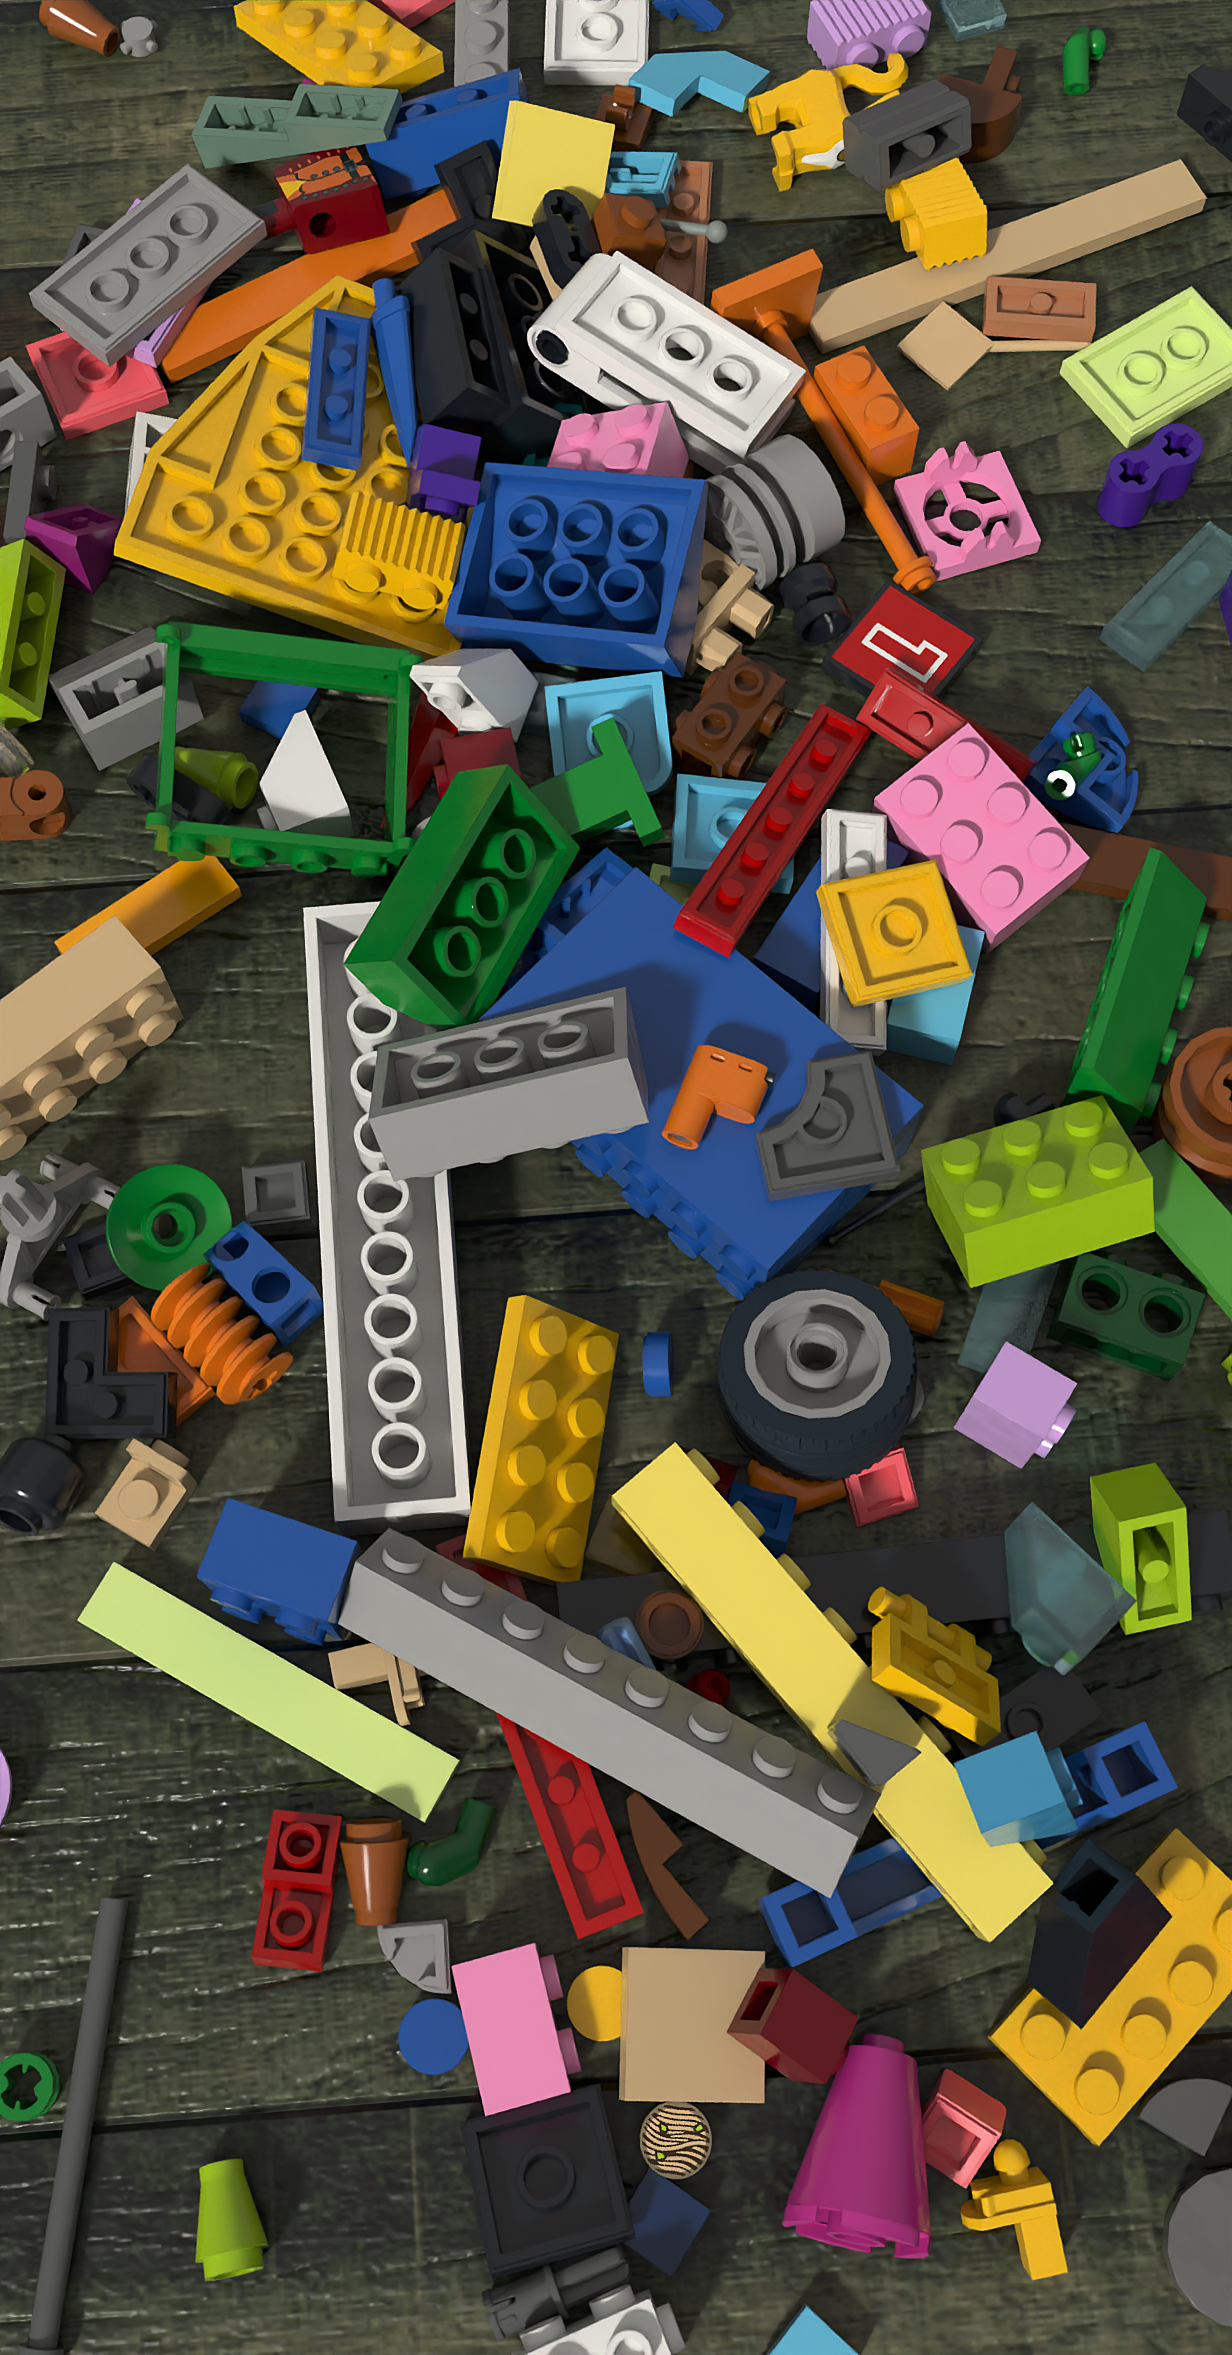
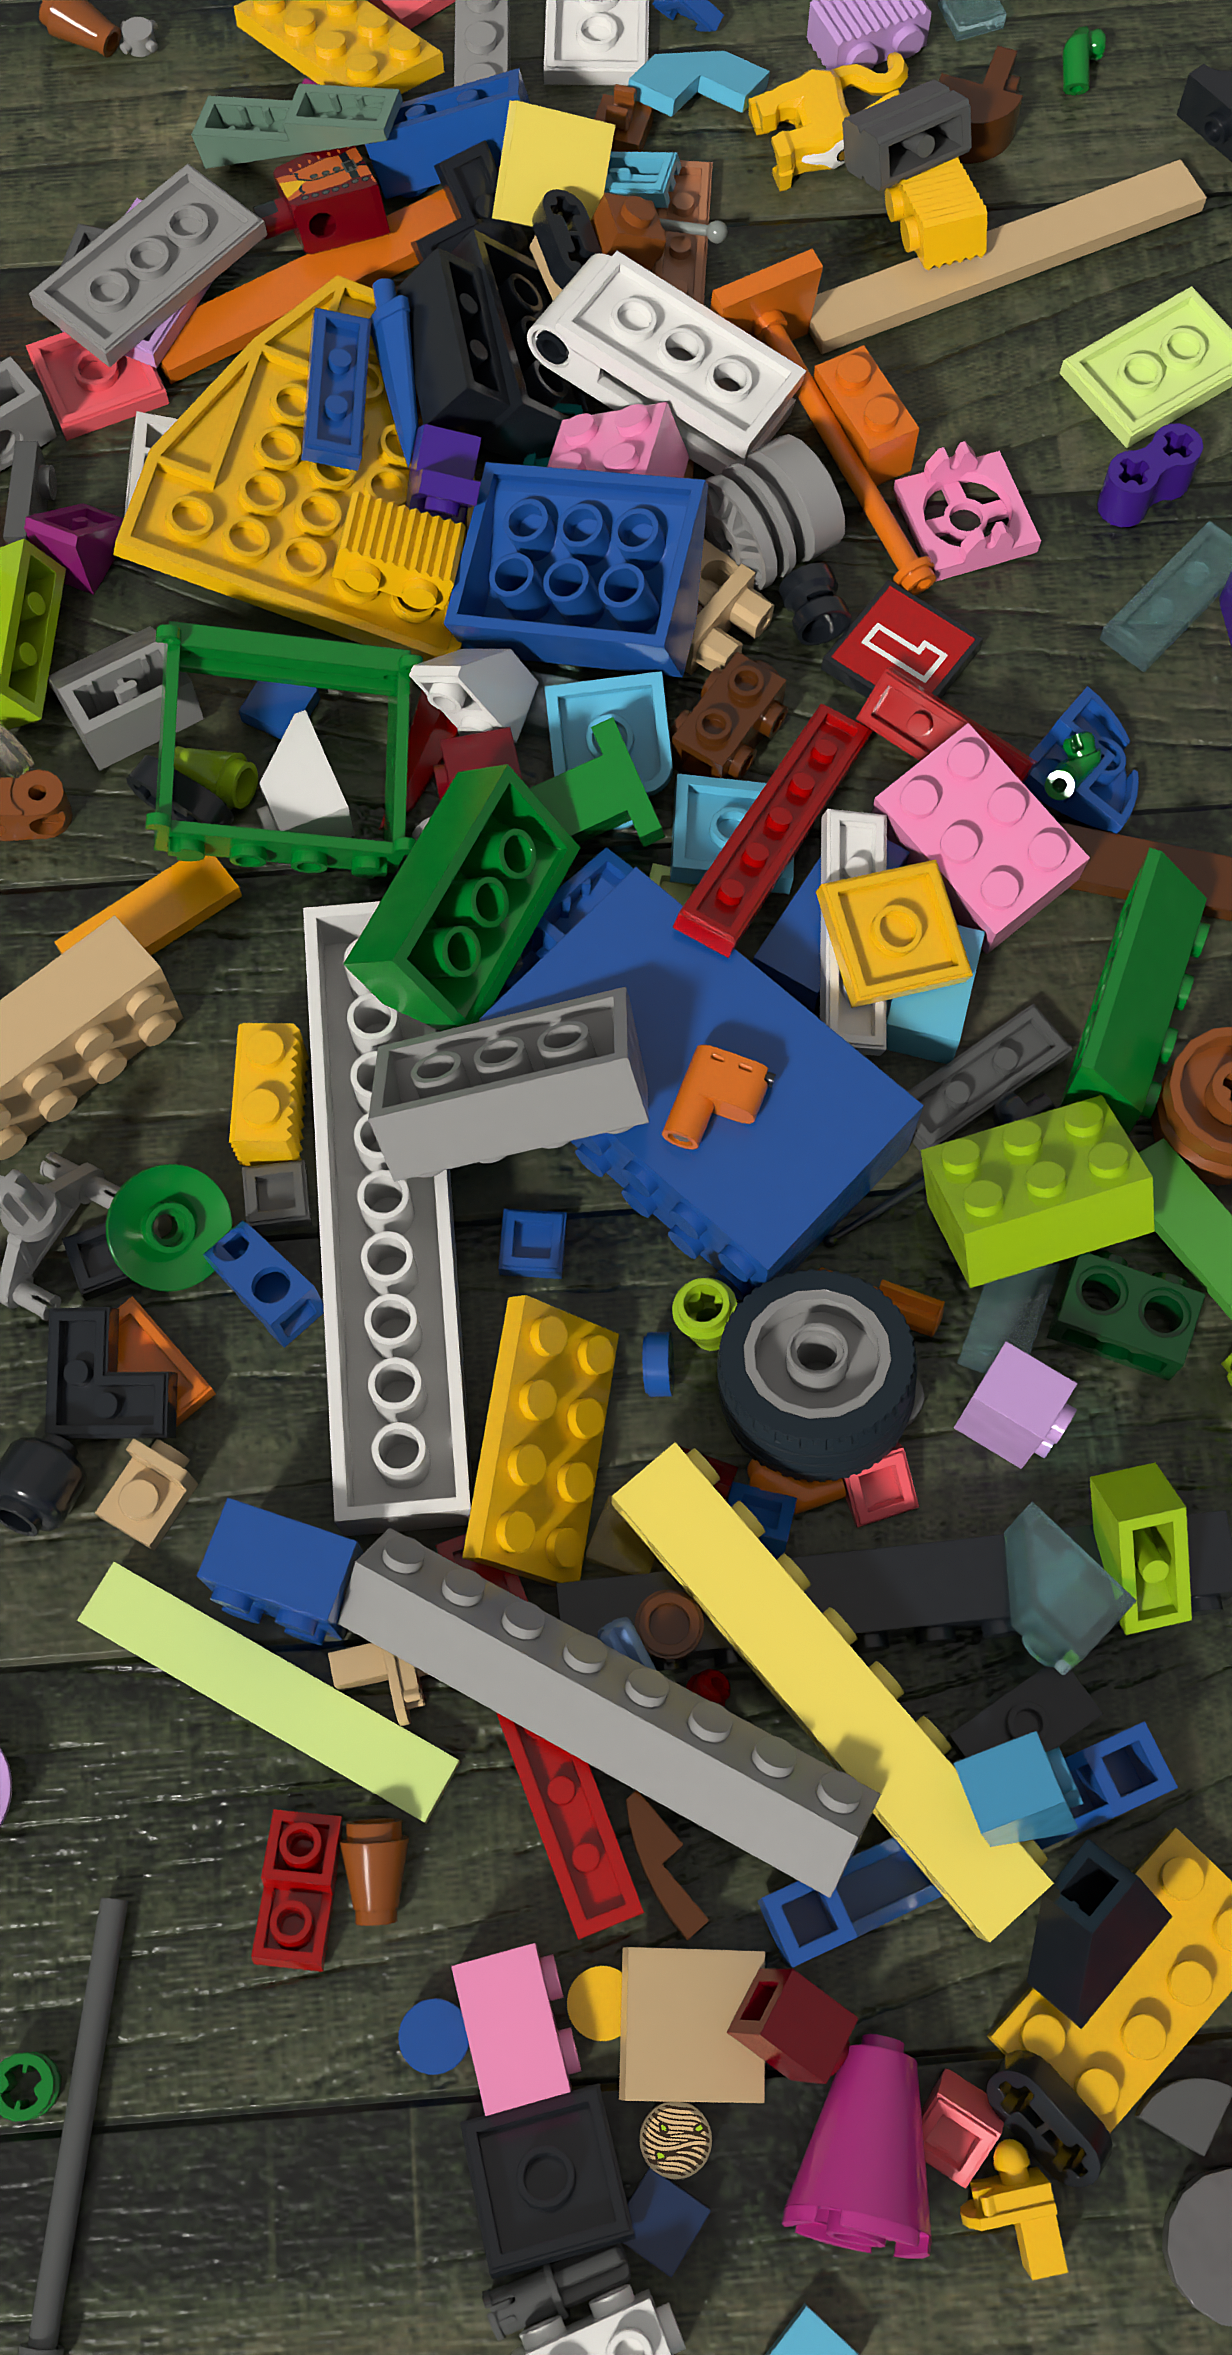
(216, 1339): orange piece -> none
(228, 2223): lime cone -> none
(268, 1093): none -> yellow brick
(420, 1953): light grey tile -> none
(456, 1853): dark green arm -> none
(532, 1243): none -> blue tile
(703, 1310): none -> lime cone
(834, 1135): dark grey tile -> none
(870, 1753): dark grey slope -> none
(934, 1666): yellow plate -> none
(950, 345): tan piece -> none
(977, 1078): none -> dark grey tile
(1039, 309): nougat plate -> none
(1049, 2119): none -> black beam

